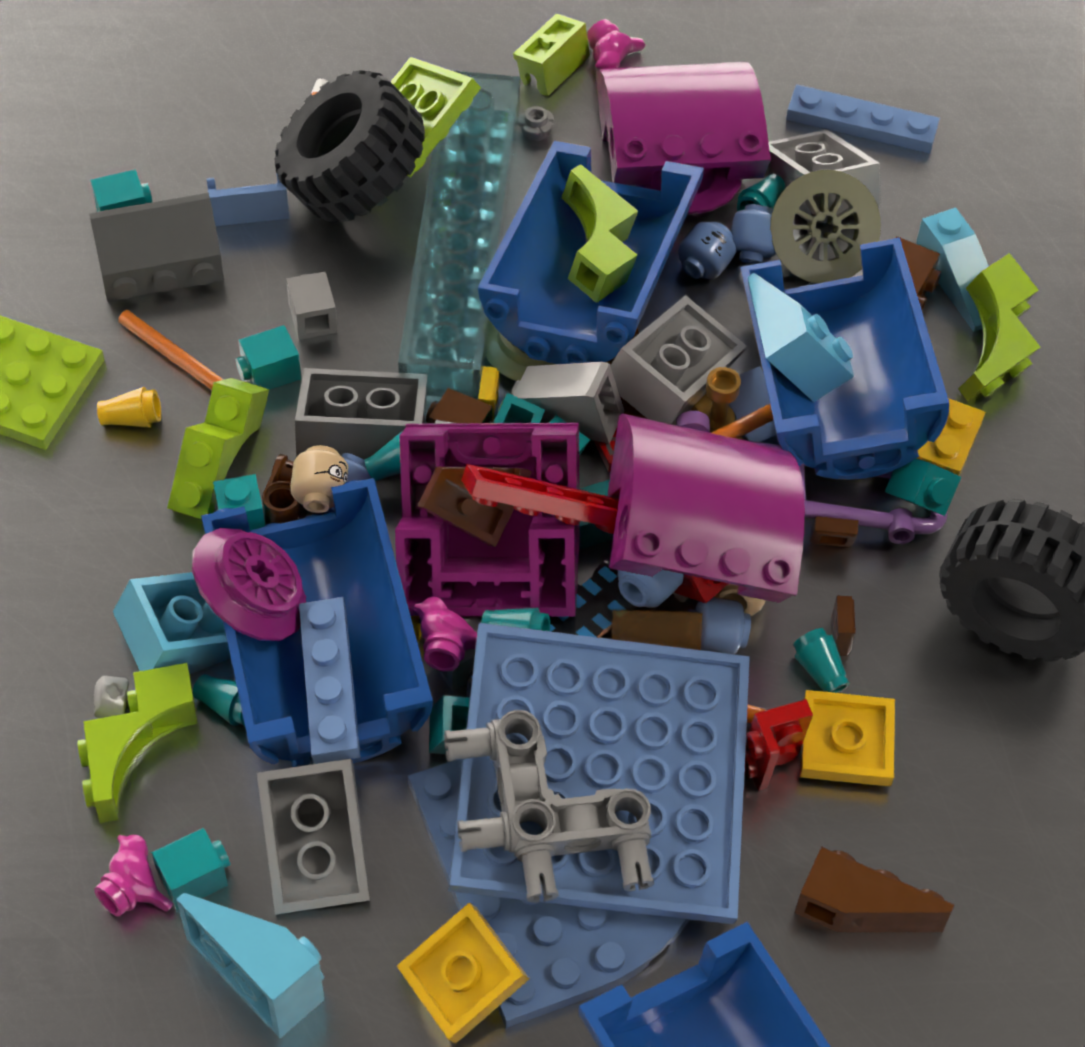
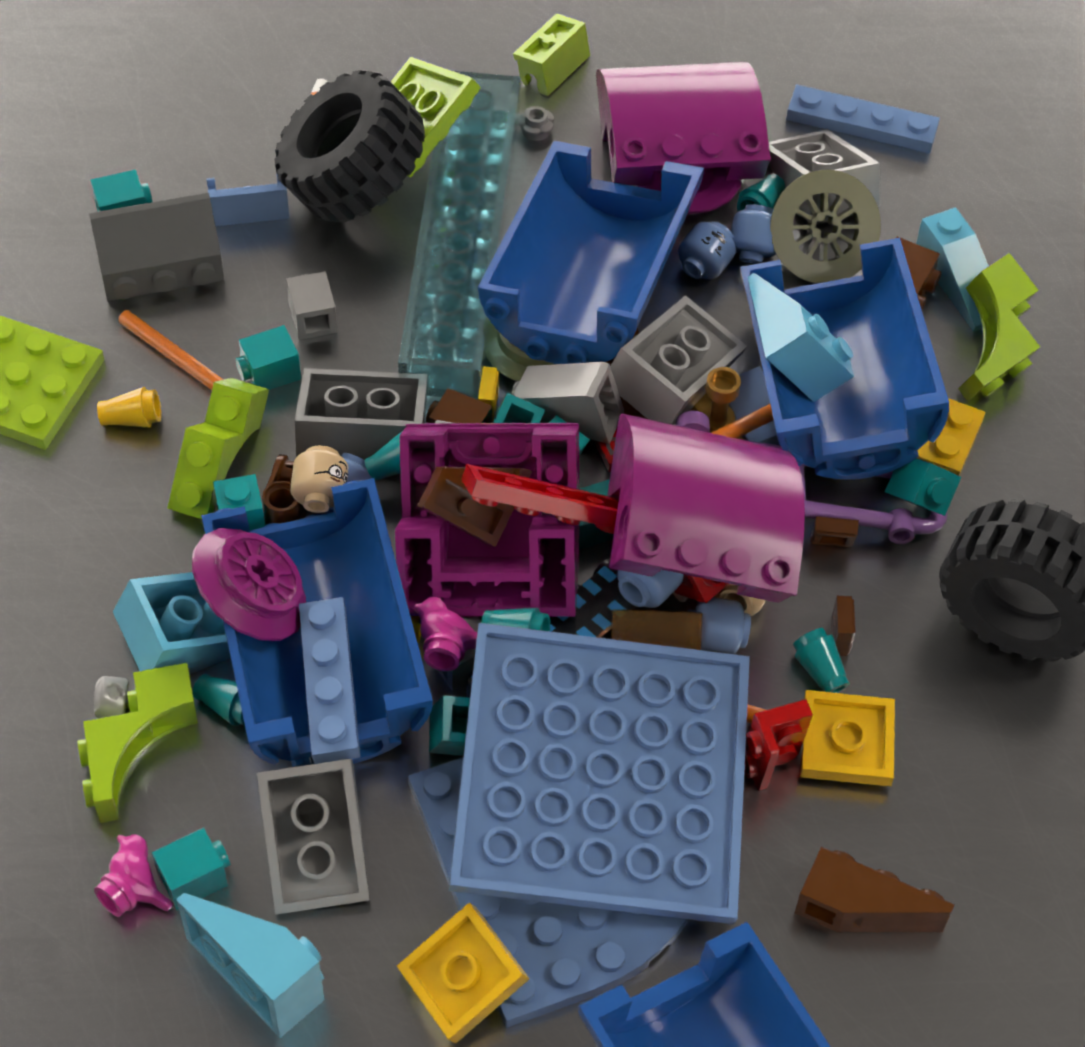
(567, 823): light grey pin -> none
(607, 222): lime arch -> none
(610, 45): dark pink animal -> none

